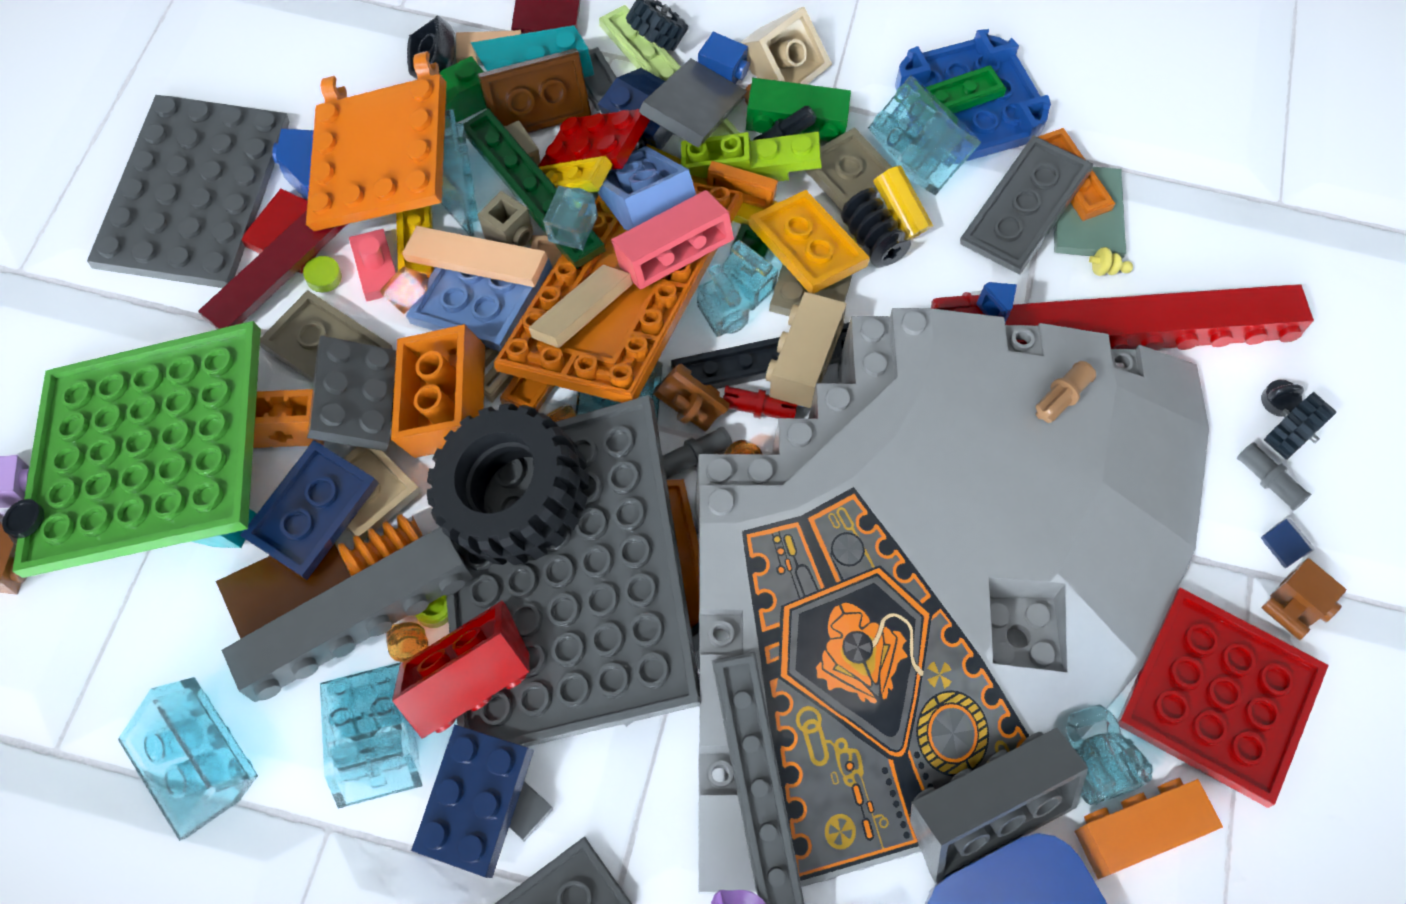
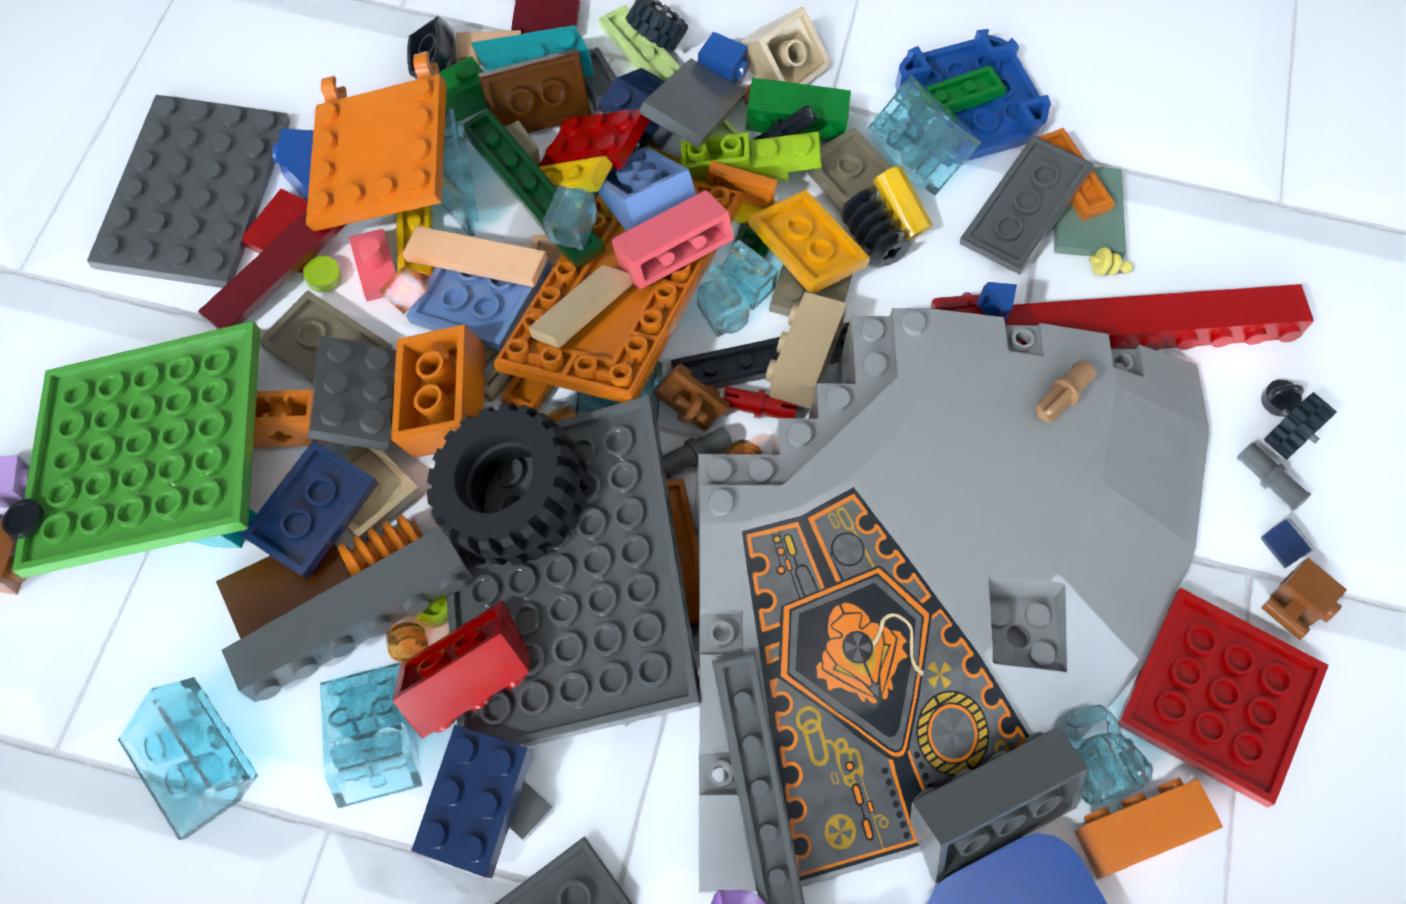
(506, 221): dark tan brick -> none

